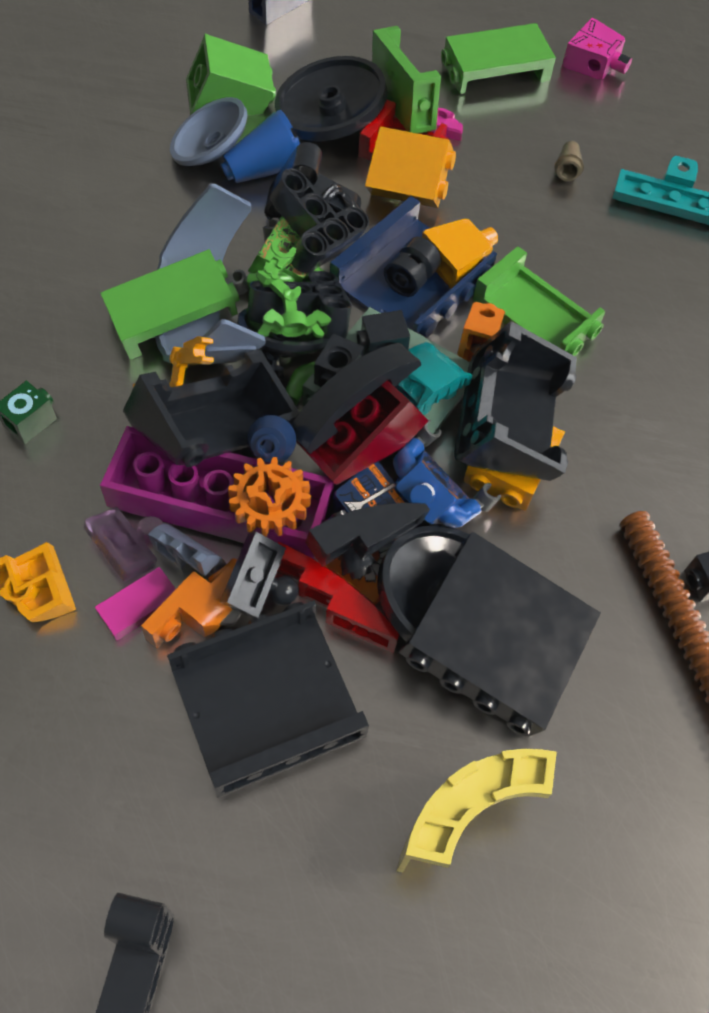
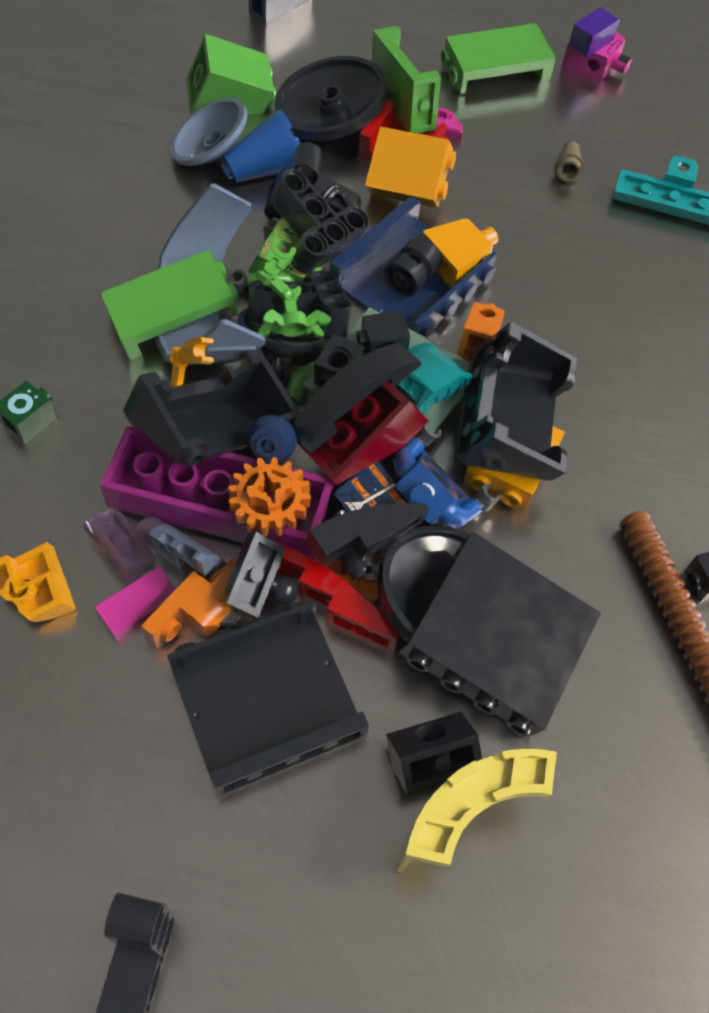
(432, 751): none -> black brick
(536, 304): bright green panel -> none
(594, 32): none -> dark purple piece

